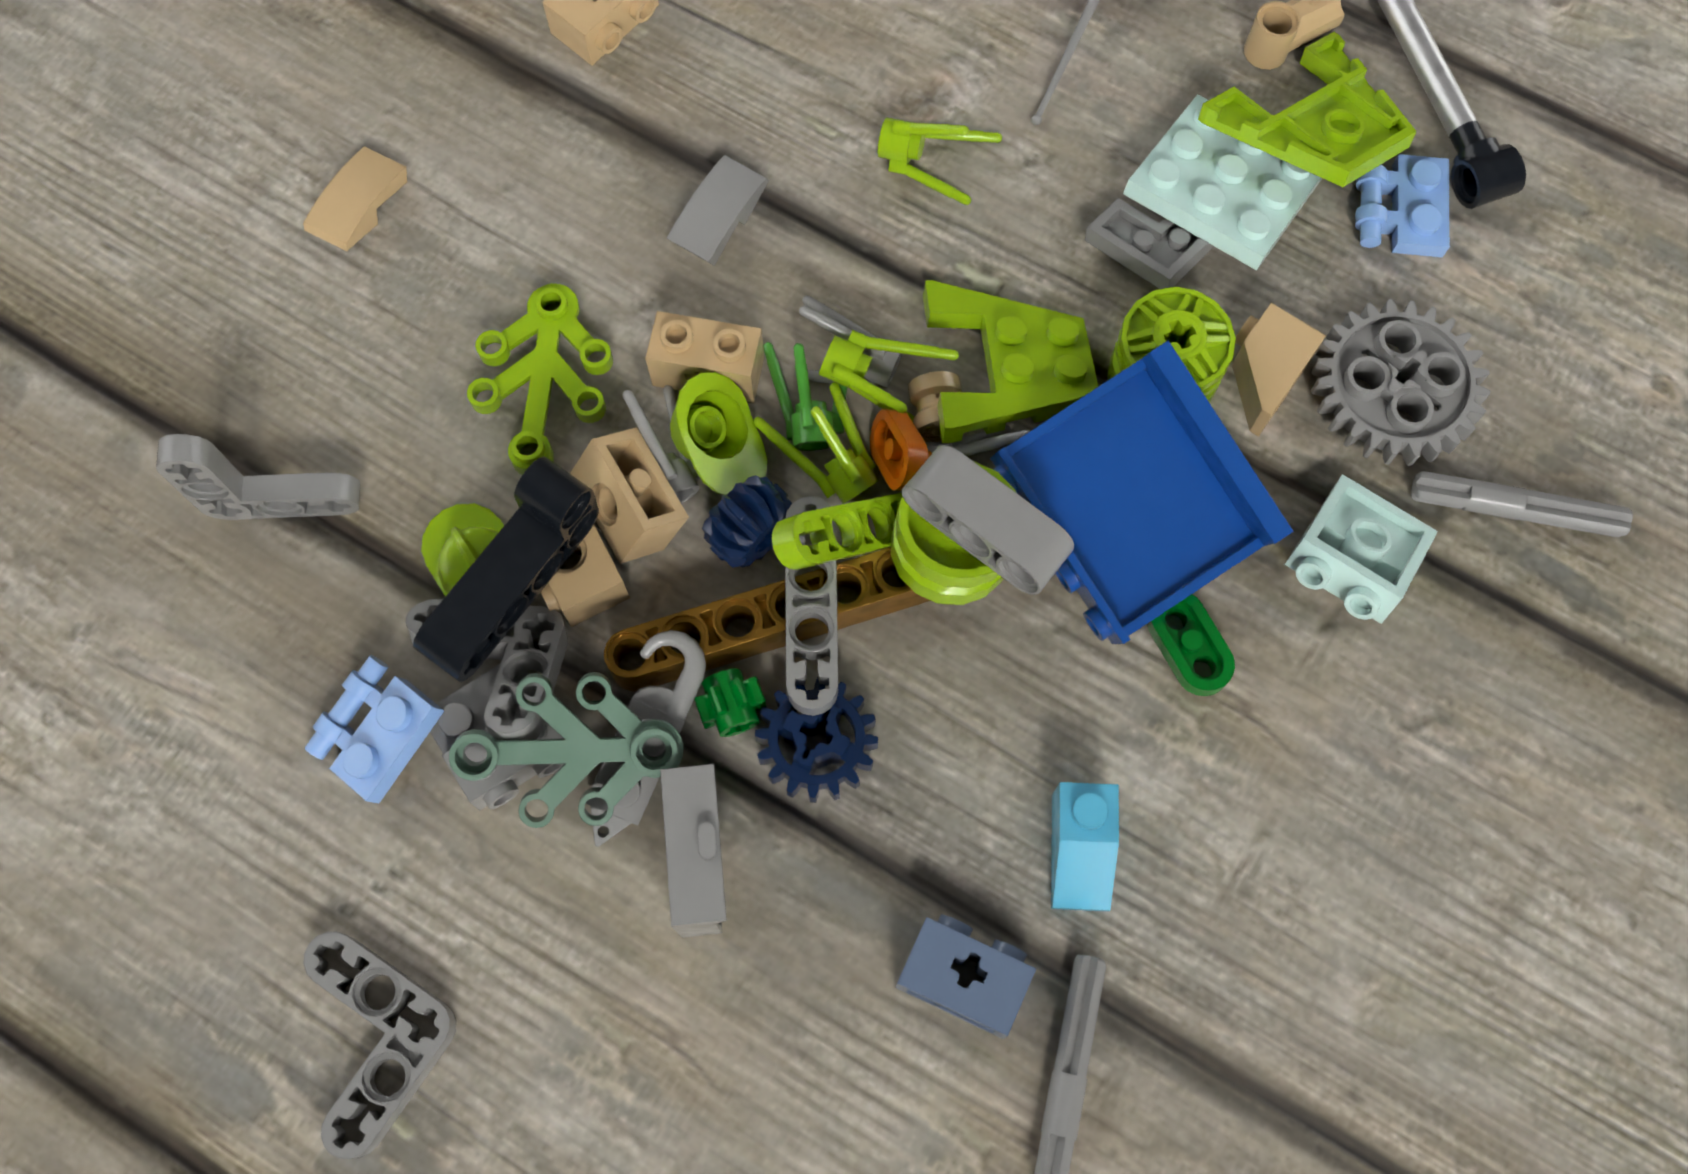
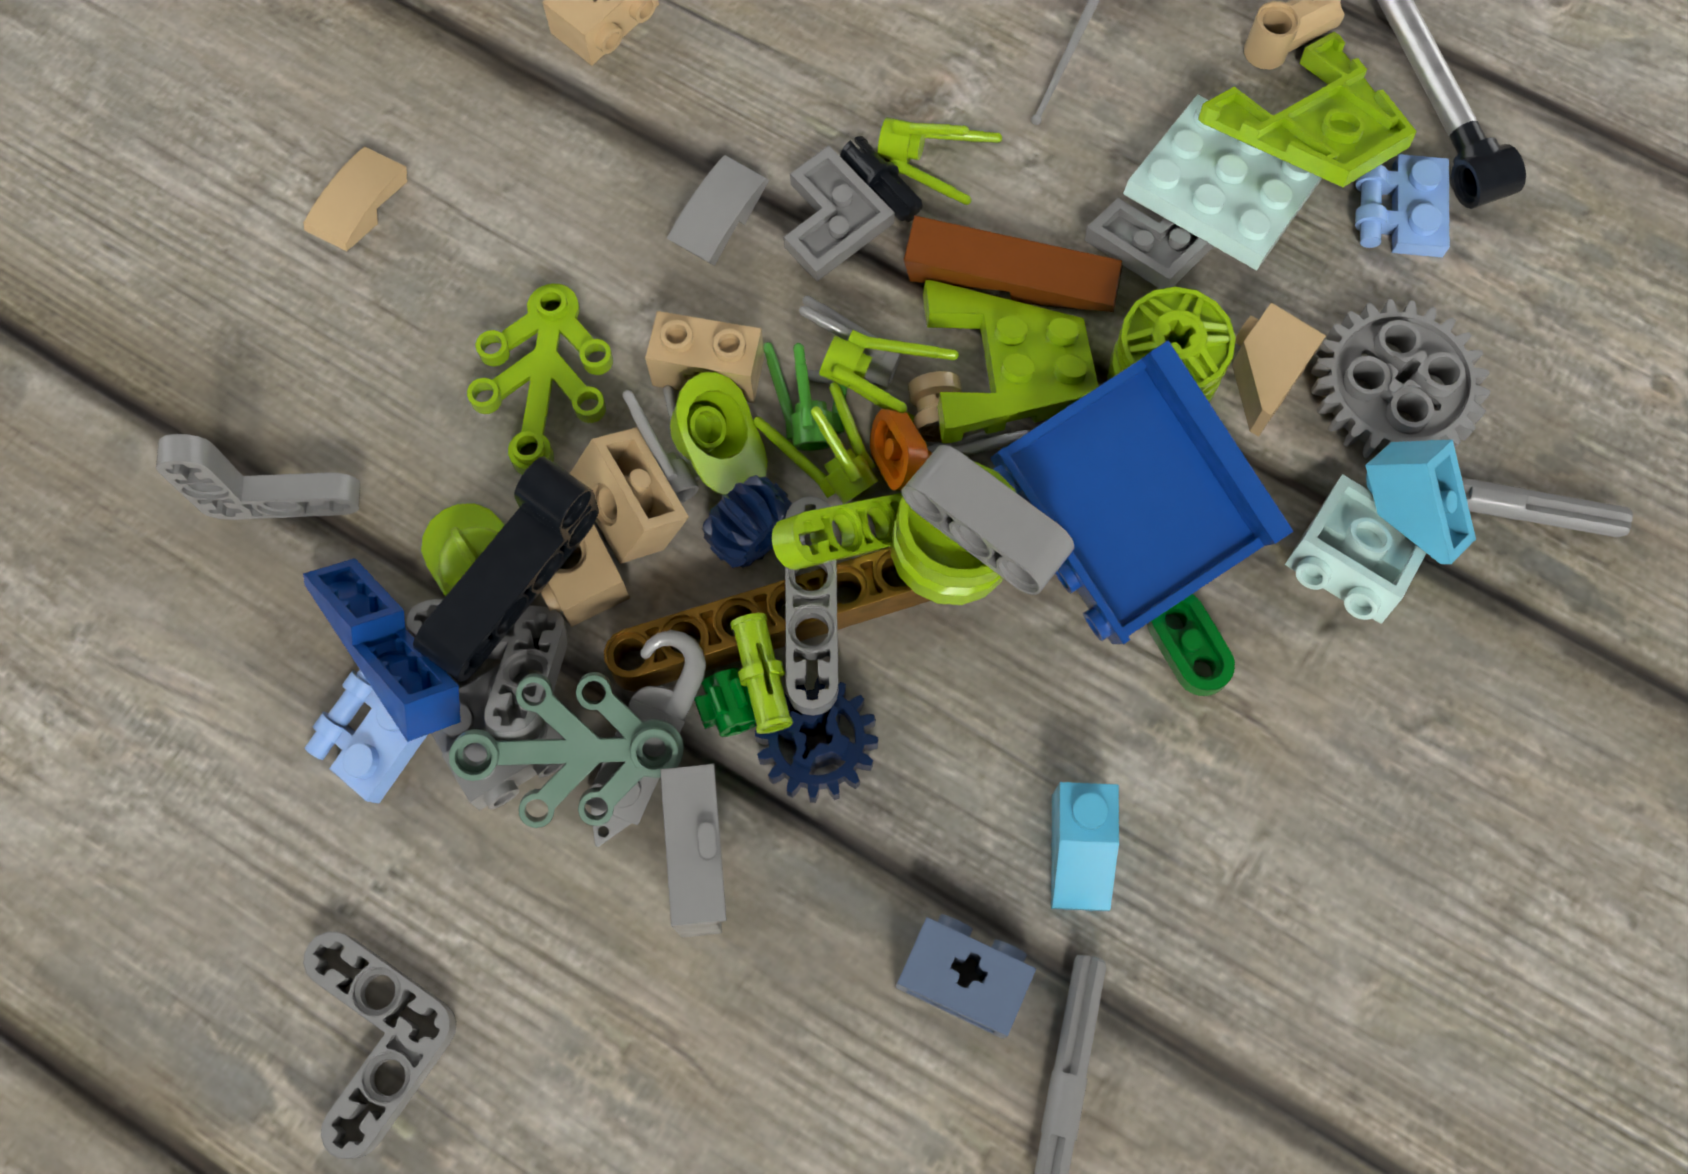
(374, 632): none -> blue slope
(761, 673): none -> lime pin
(845, 214): none -> light grey plate
(882, 178): none -> black axle
(1001, 262): none -> dark orange slope
(1423, 496): none -> medium azure slope

